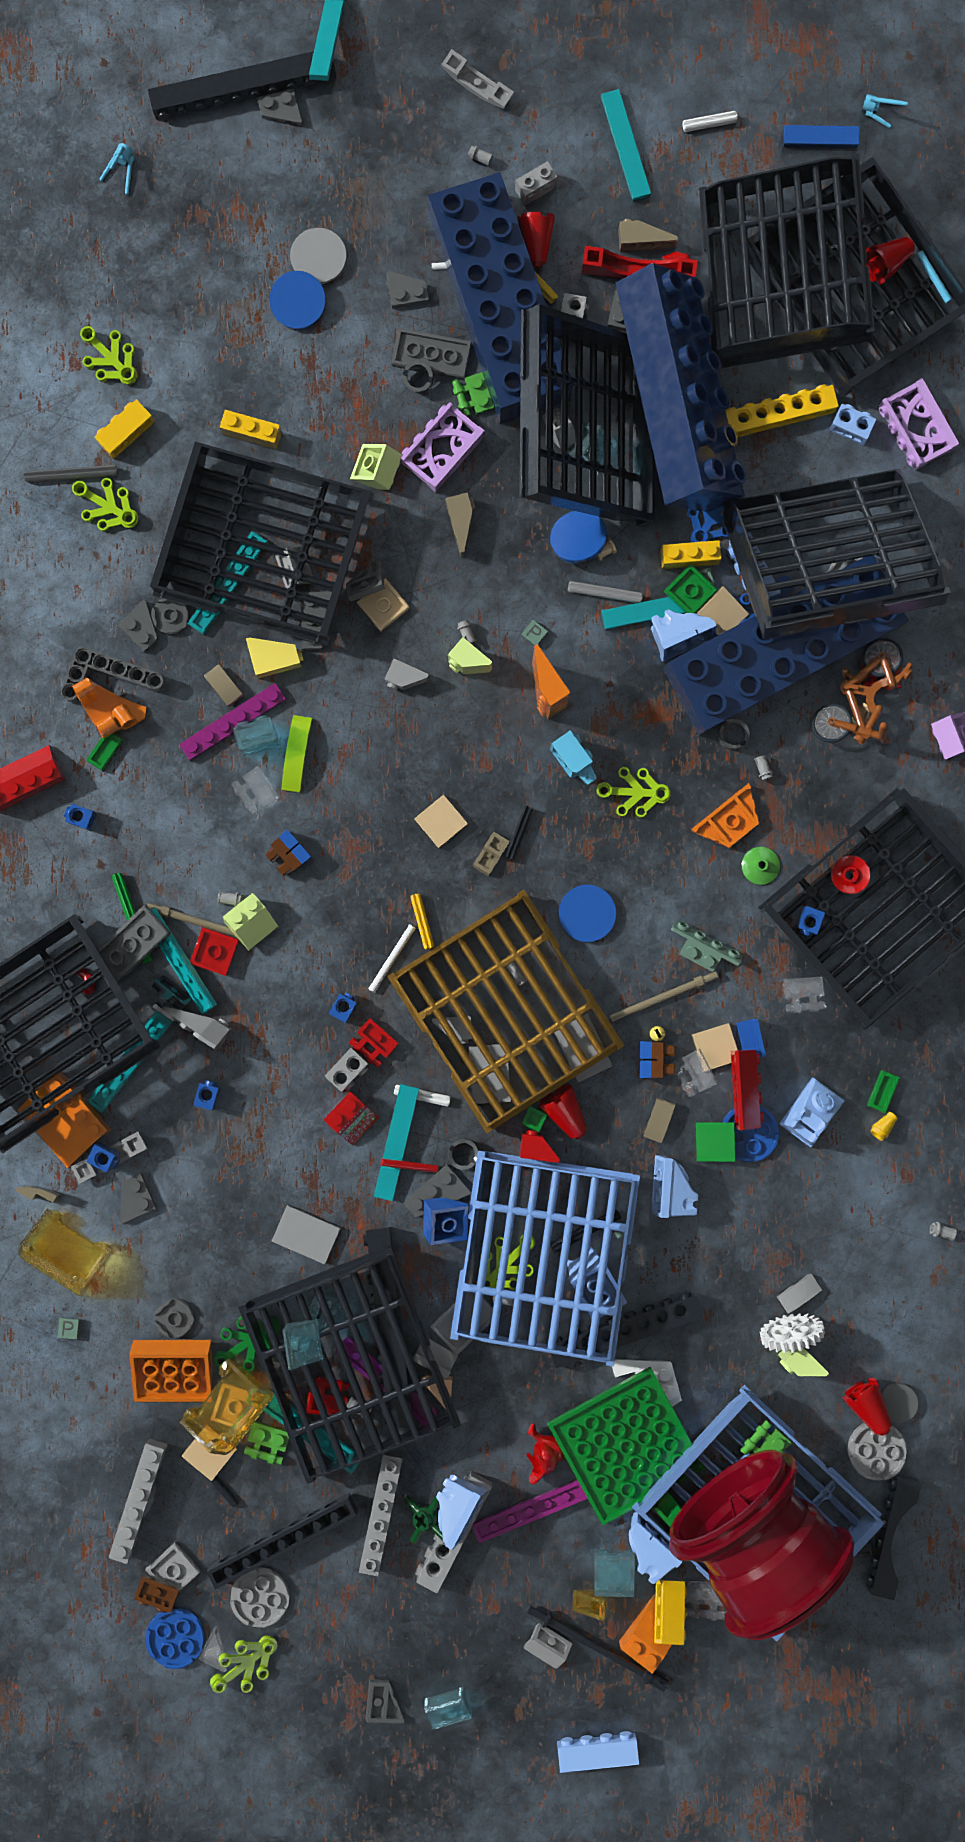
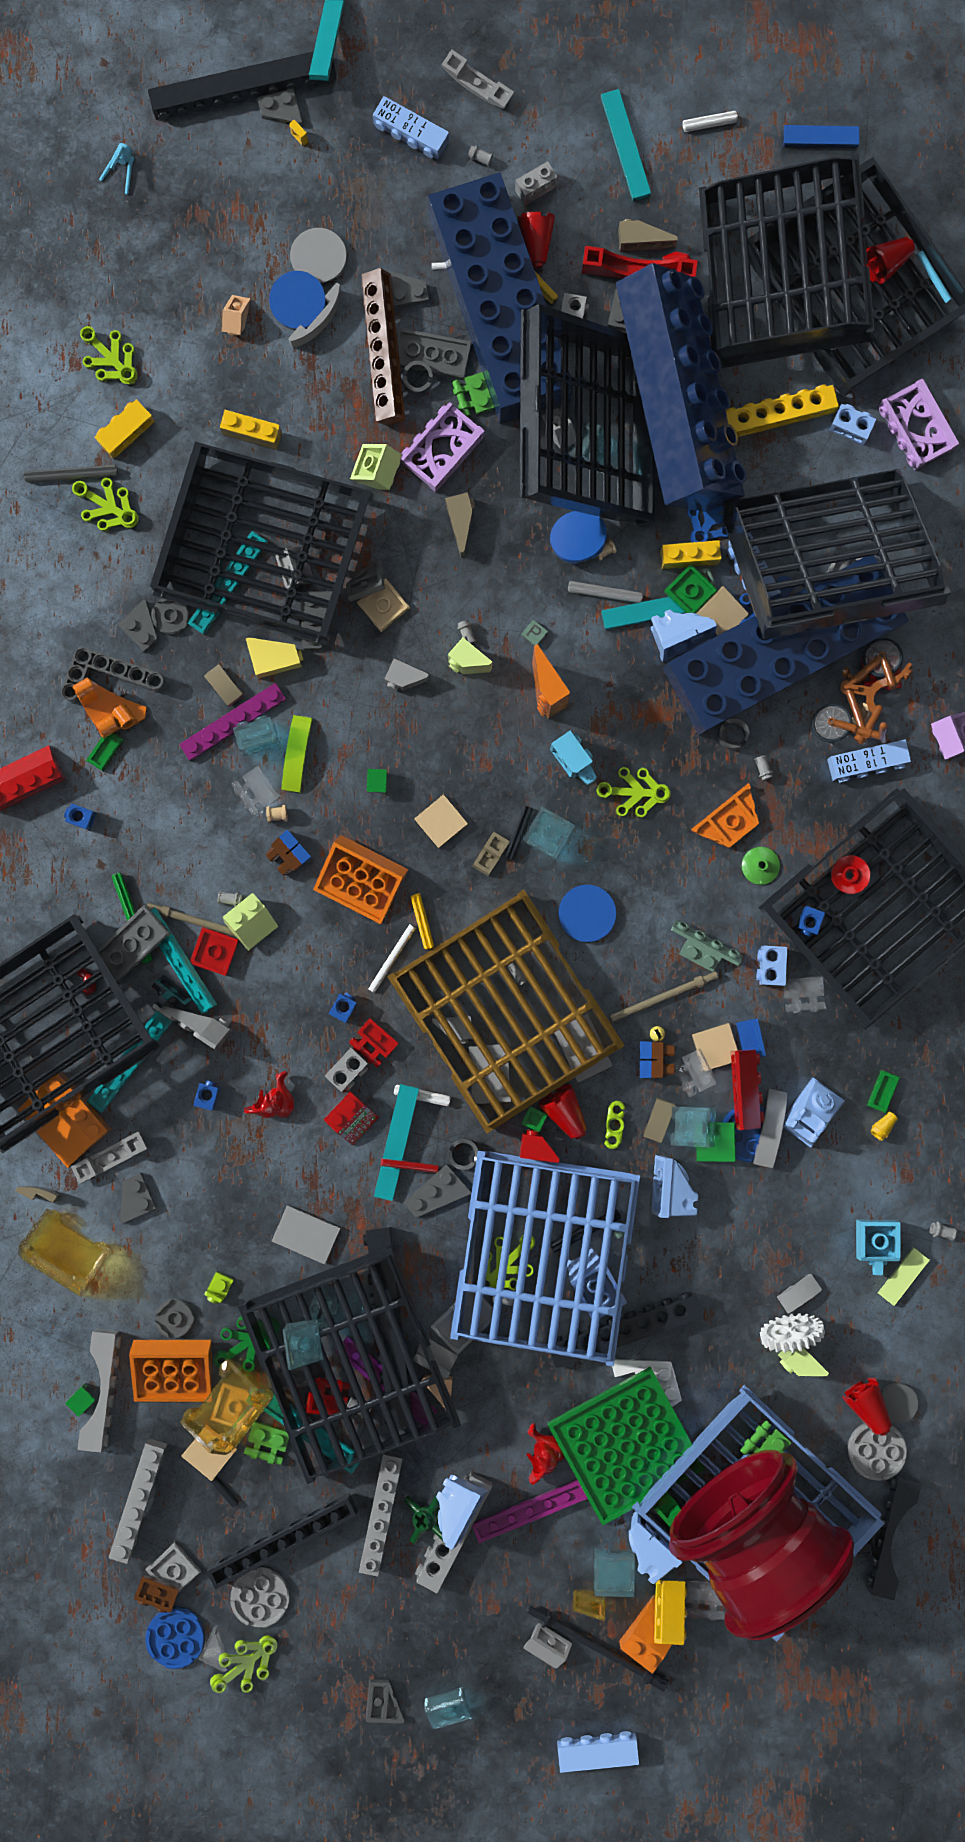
(68, 1328): sand green tile -> none
(80, 1400): none -> green panel
(95, 1157): blue brick -> none
(103, 1348): none -> light grey arch
(218, 1288): none -> lime bracket
(235, 315): none -> light nougat slope
(275, 1103): none -> red piece
(276, 814): none -> tan bush
(299, 133): none -> yellow tile
(302, 335): none -> light grey slope
(360, 879): none -> orange slope
(377, 781): none -> green panel
(383, 347): none -> reddish brown brick
(410, 128): none -> light blue brick
(445, 1221): blue slope -> none
(548, 833): none -> clear light blue piece
(618, 1133): none -> lime piece
(693, 1126): none -> clear light blue piece
(771, 1128): none -> light grey slope
(777, 966): none -> light blue brick
(869, 760): none -> light blue brick
(872, 104): medium azure plant -> none
(877, 1242): none -> medium azure hinge
(903, 1276): none -> yellowish green tile

